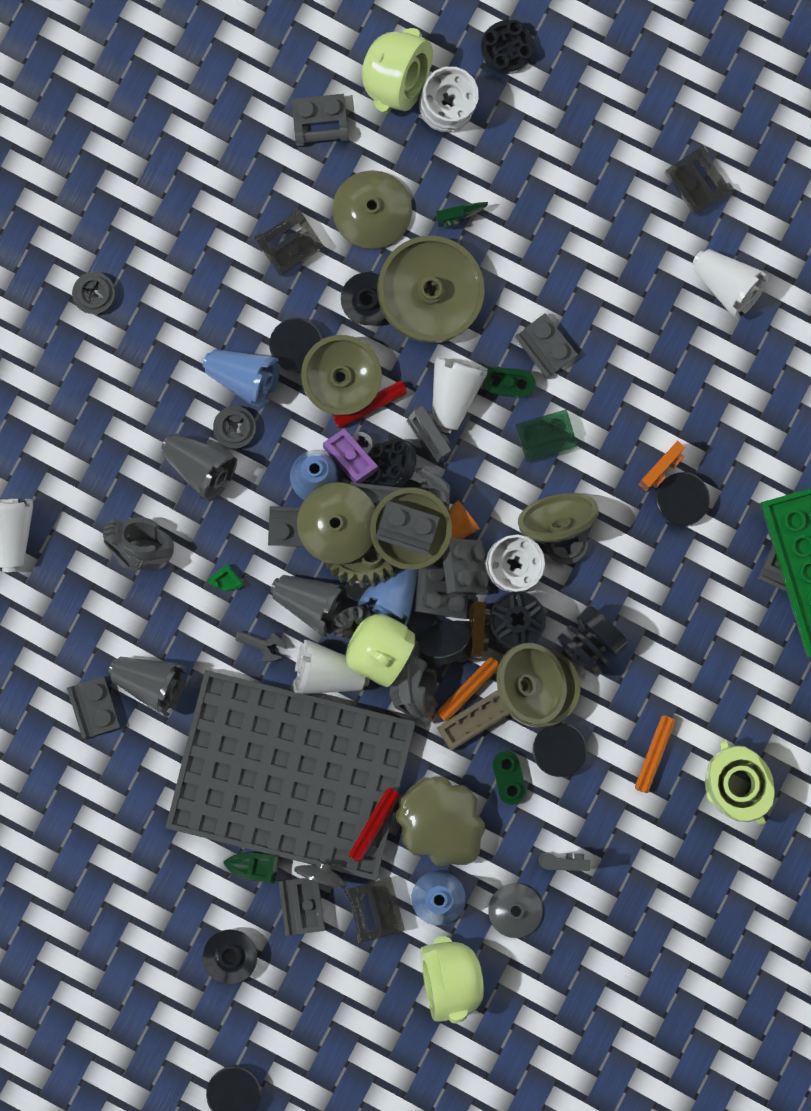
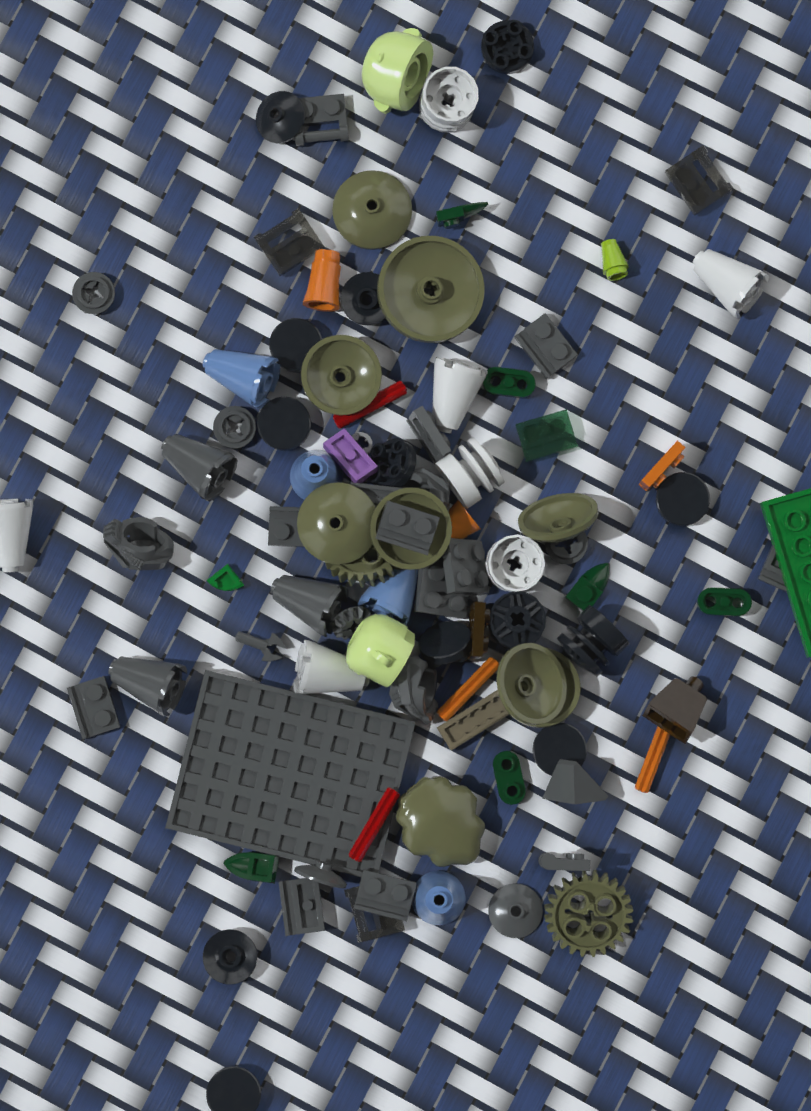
(284, 423): none -> black tile
(289, 121): none -> black dish
(323, 283): none -> orange plant
(385, 895): none -> dark grey plate
(451, 979): yellowish green piece -> none
(470, 472): none -> white wheel
(573, 785): none -> dark grey slope
(589, 586): none -> dark green plate
(593, 890): none -> olive gear
(613, 261): none -> lime cone
(677, 708): none -> dark brown torso
(723, 602): none -> dark green plate
(762, 792): yellowish green piece -> none

